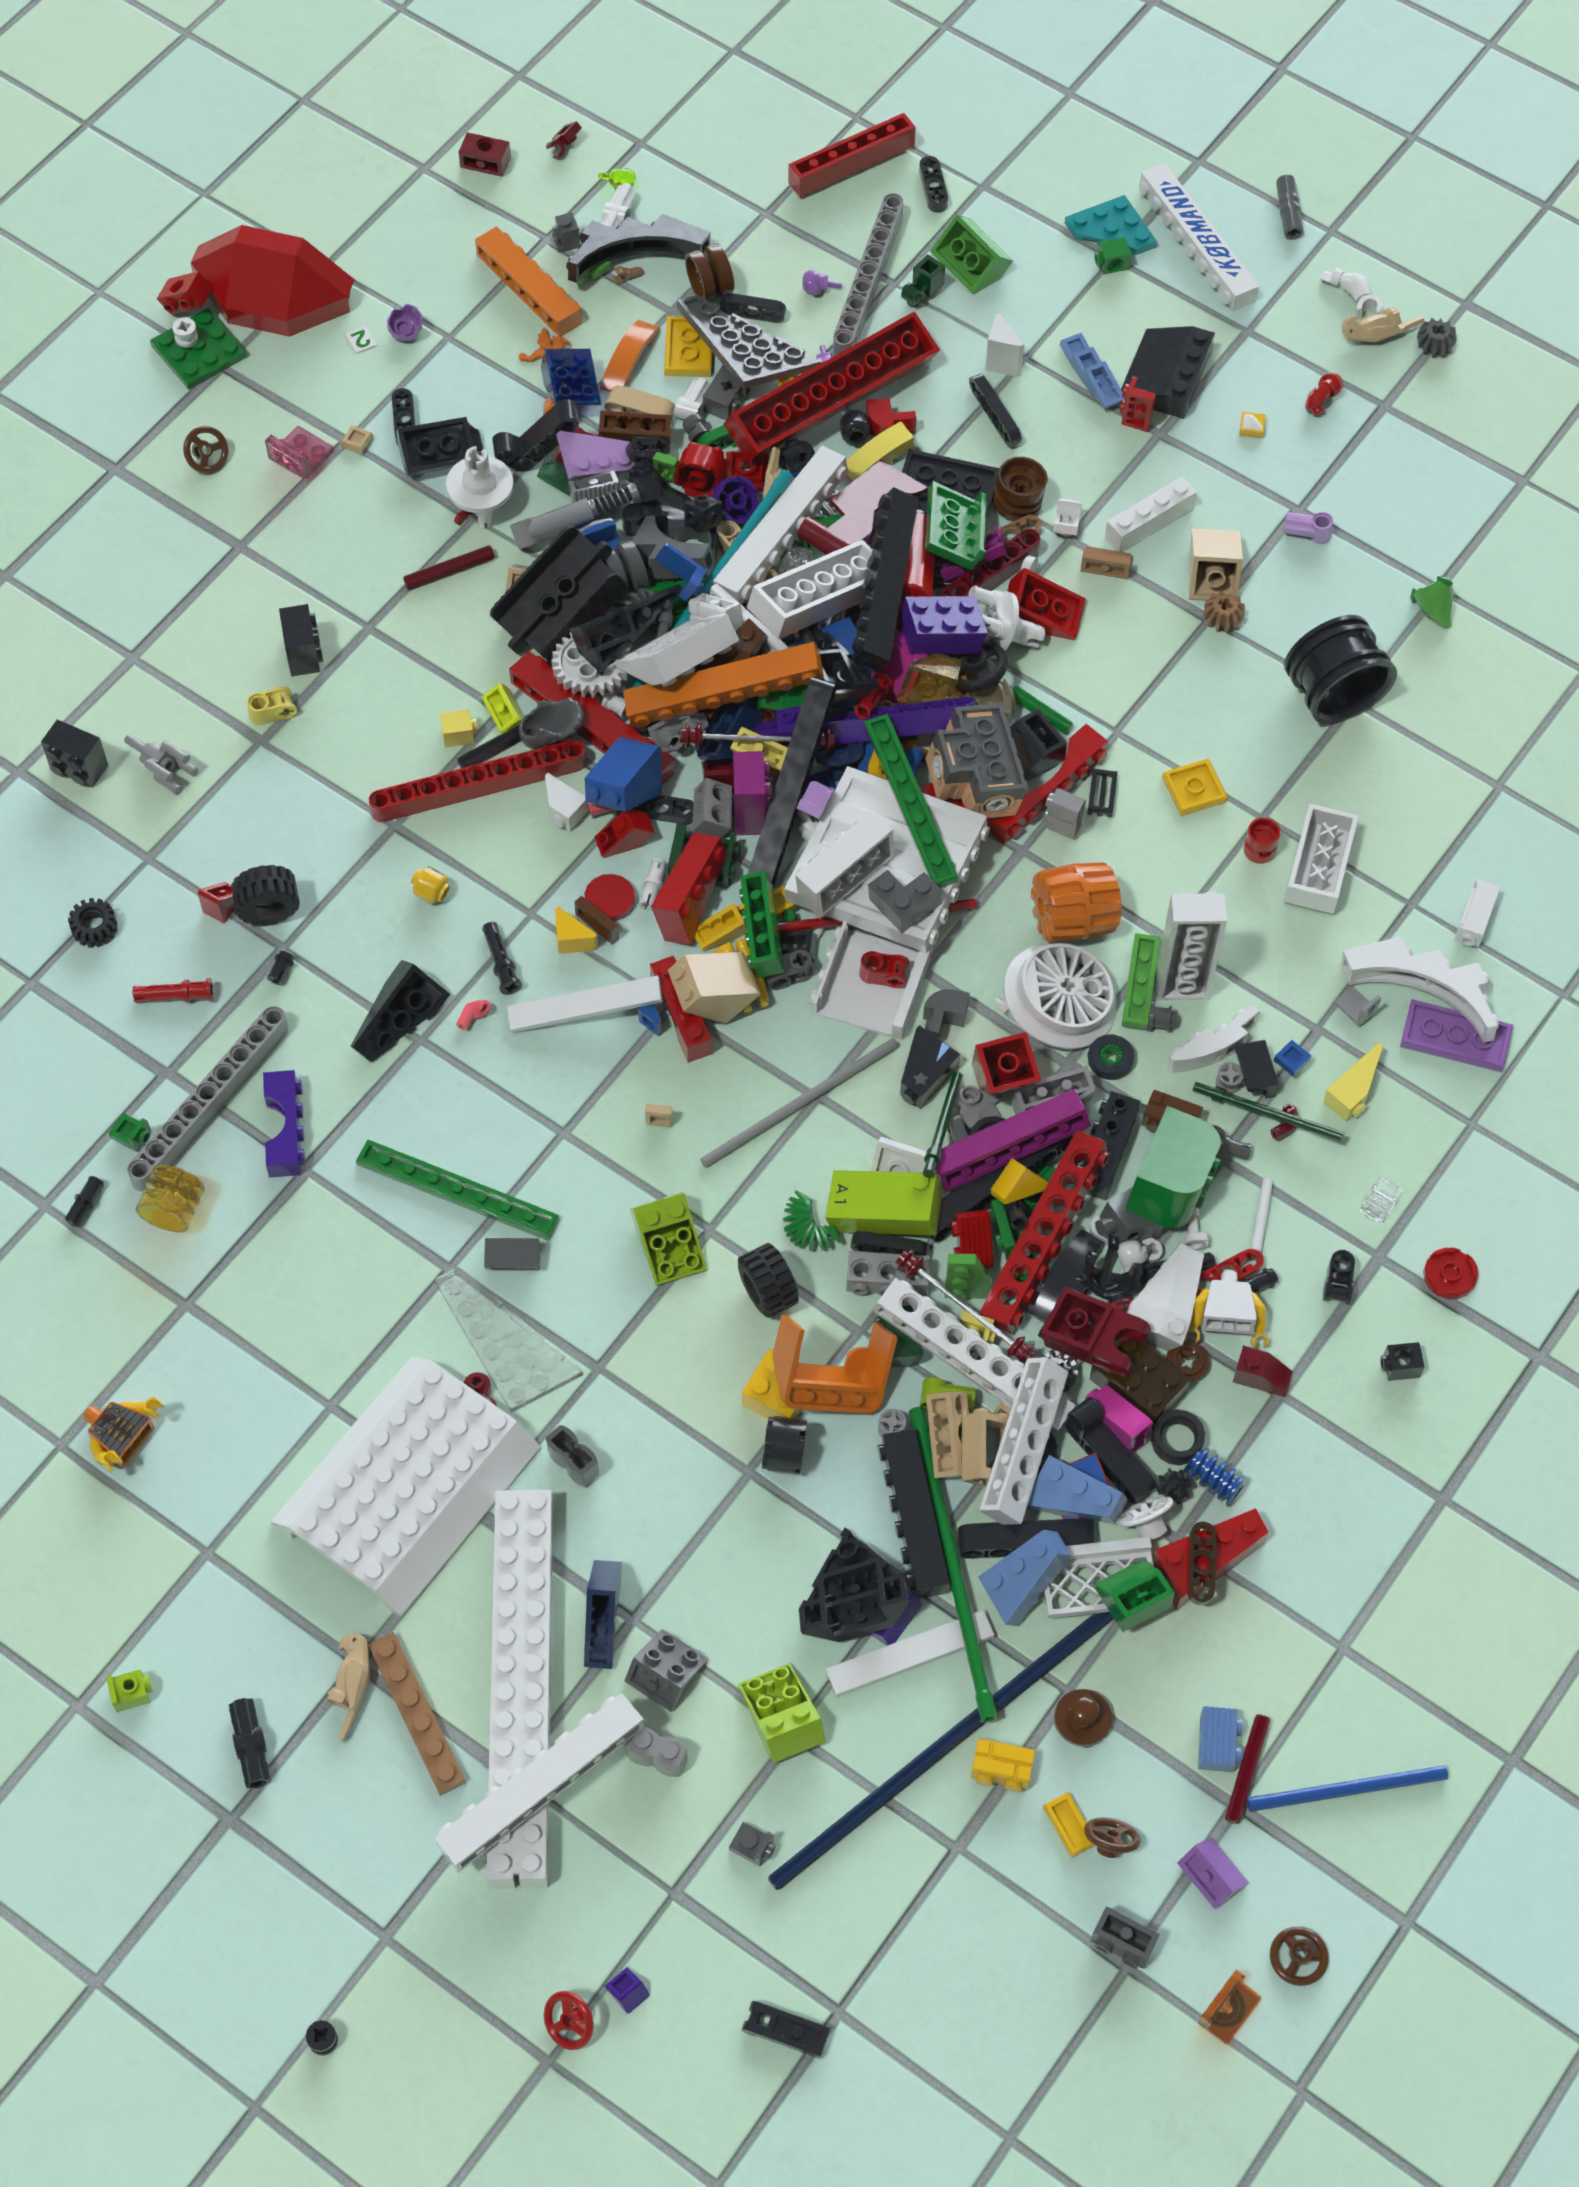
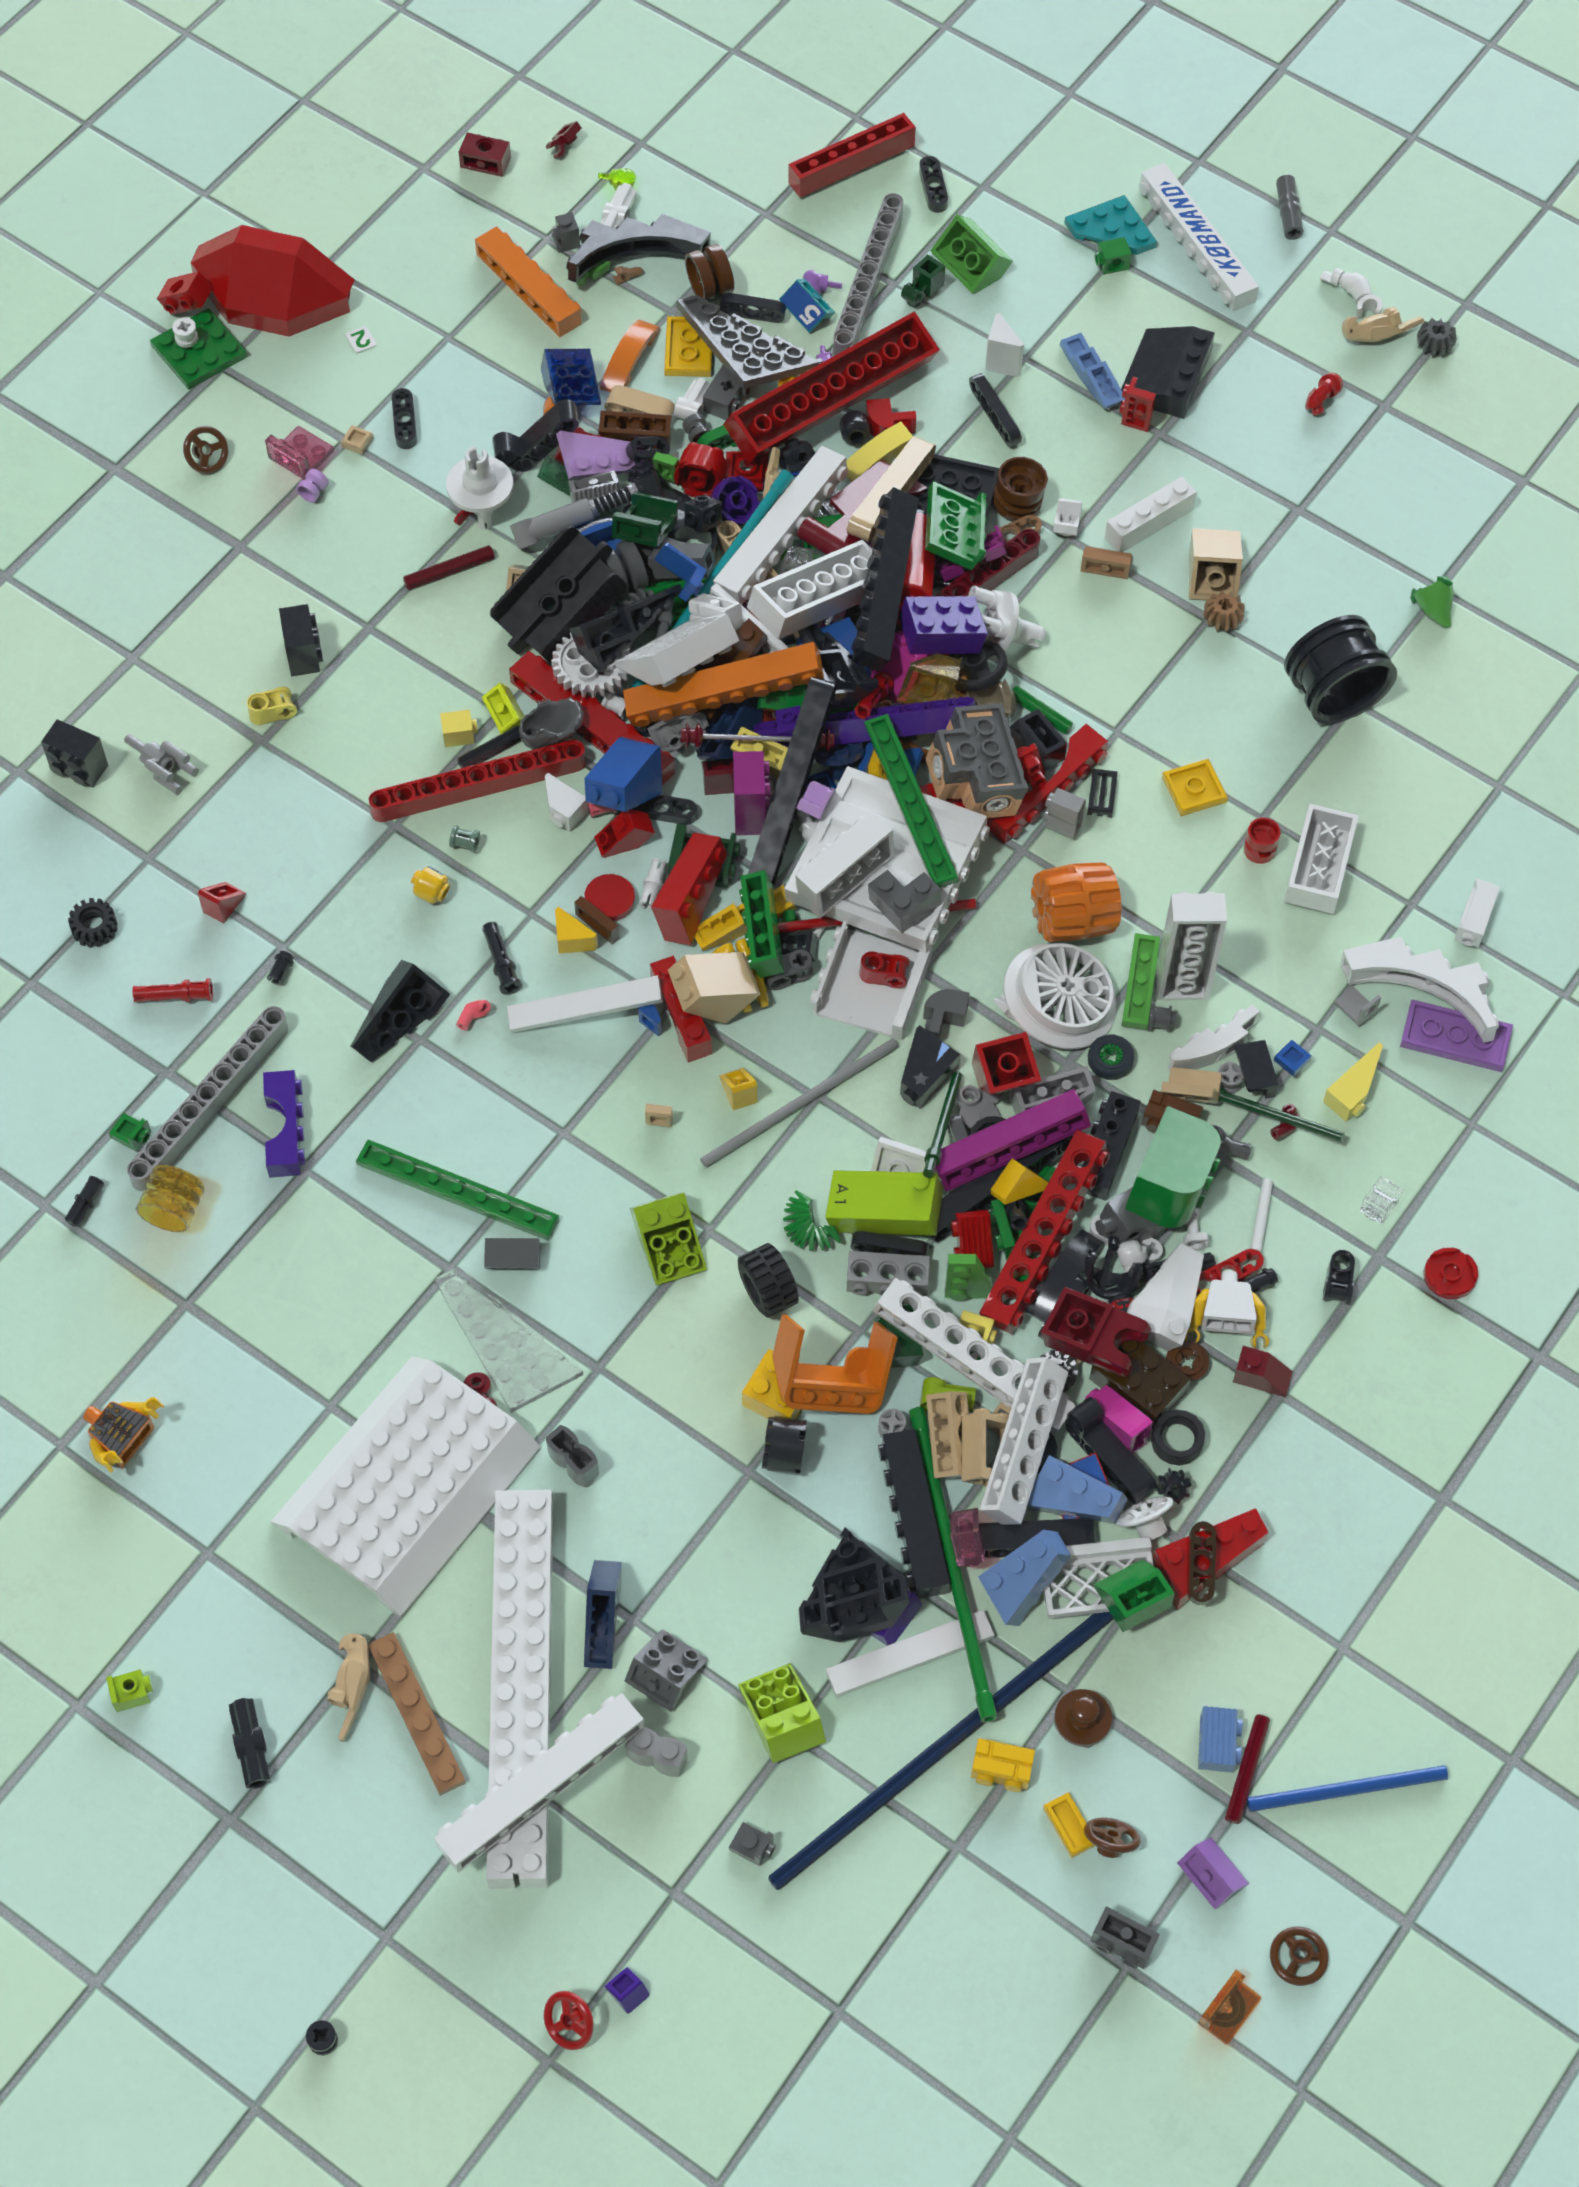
(265, 895): black tyre -> none
(312, 485): none -> lavender wheel
(405, 323): medium lavender hair -> none
(436, 445): black slope -> none
(464, 838): none -> sand green bush
(545, 343): orange piece -> none
(646, 520): none -> dark green panel
(712, 808): light grey brick -> none
(739, 1088): none -> yellow slope
(787, 2029): black plate -> none
(806, 304): none -> panel
(901, 475): none -> beam
(913, 1267): axle -> none
(967, 1537): none -> clear pink slope
(1030, 563): white tile -> none
(1032, 765): none -> red hips
(1047, 604): red slope -> none
(1193, 1085): none -> tan panel
(1215, 1475): blue piece -> none
(1252, 424): tile -> none
(1316, 527): lavender piece -> none
(1408, 1352): black brick -> none

